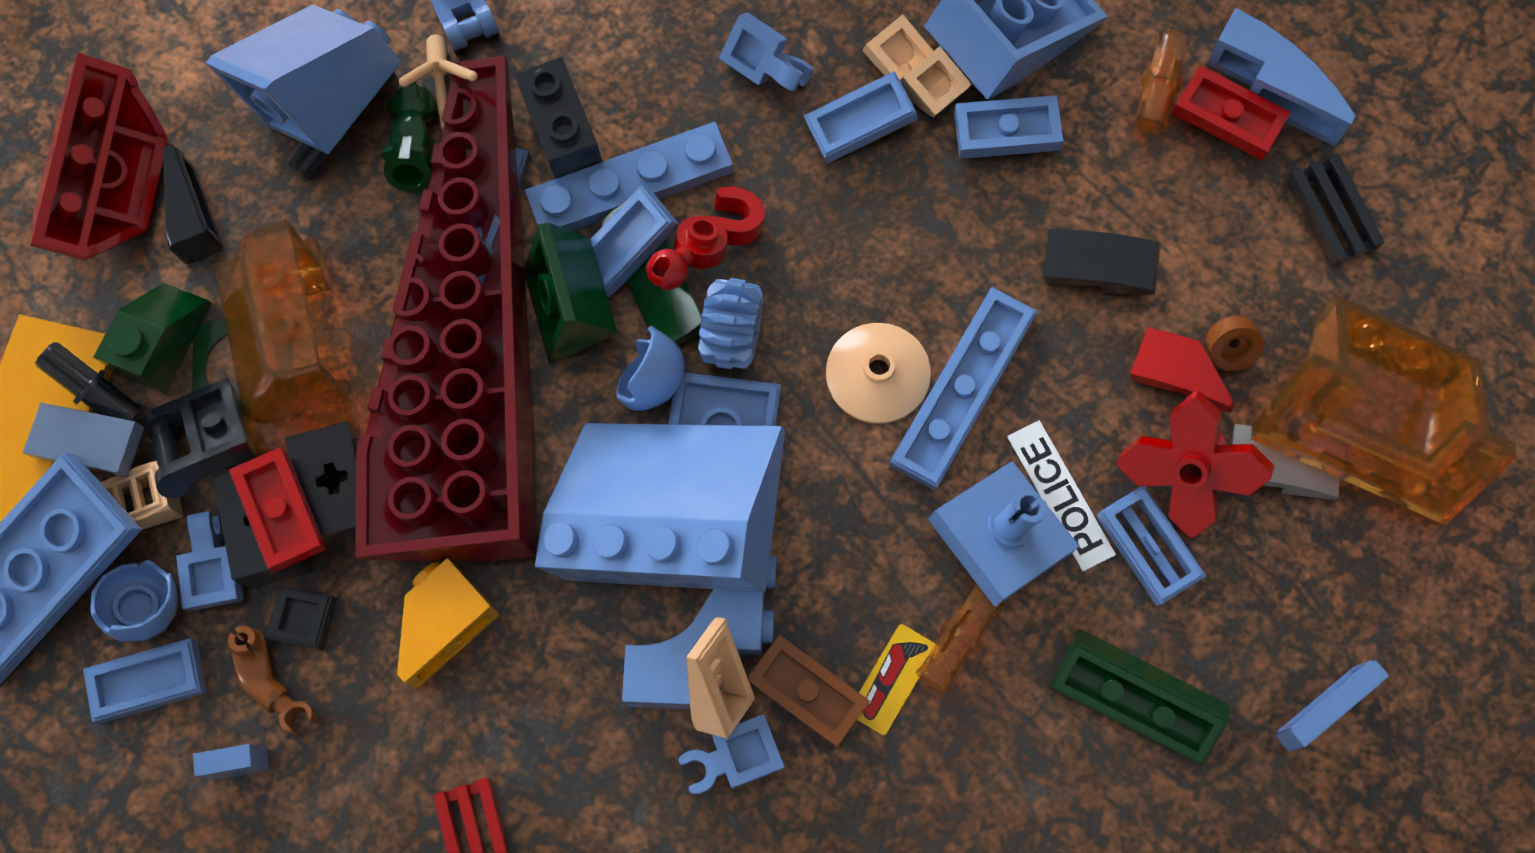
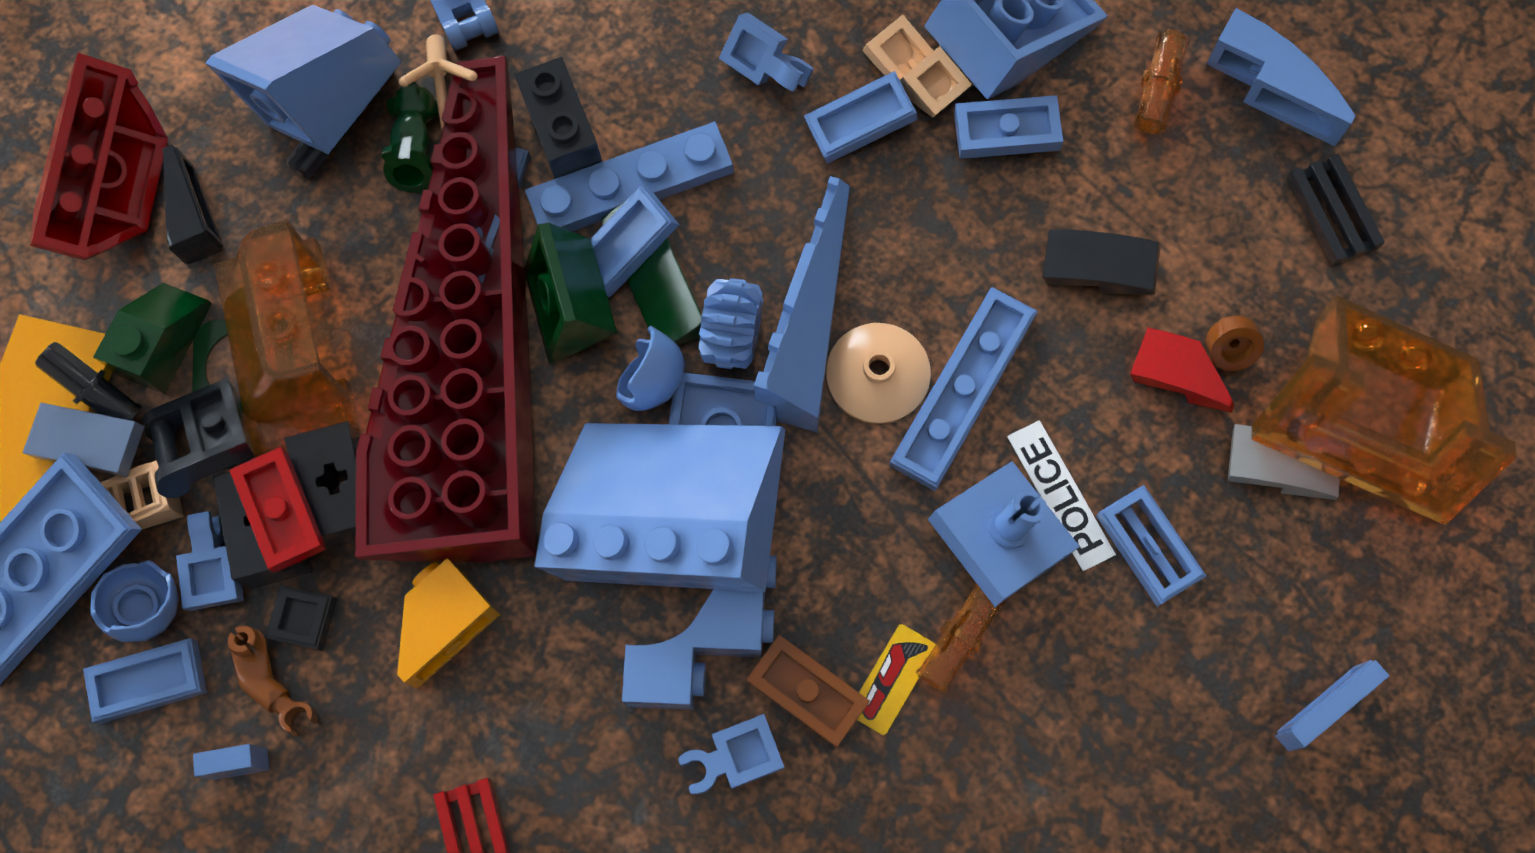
(703, 239): red piece -> none
(717, 682): light nougat slope -> none
(800, 346): none -> medium blue wedge
(1141, 696): dark green slope -> none
(1195, 464): red plant -> none
(1231, 112): red plate -> none

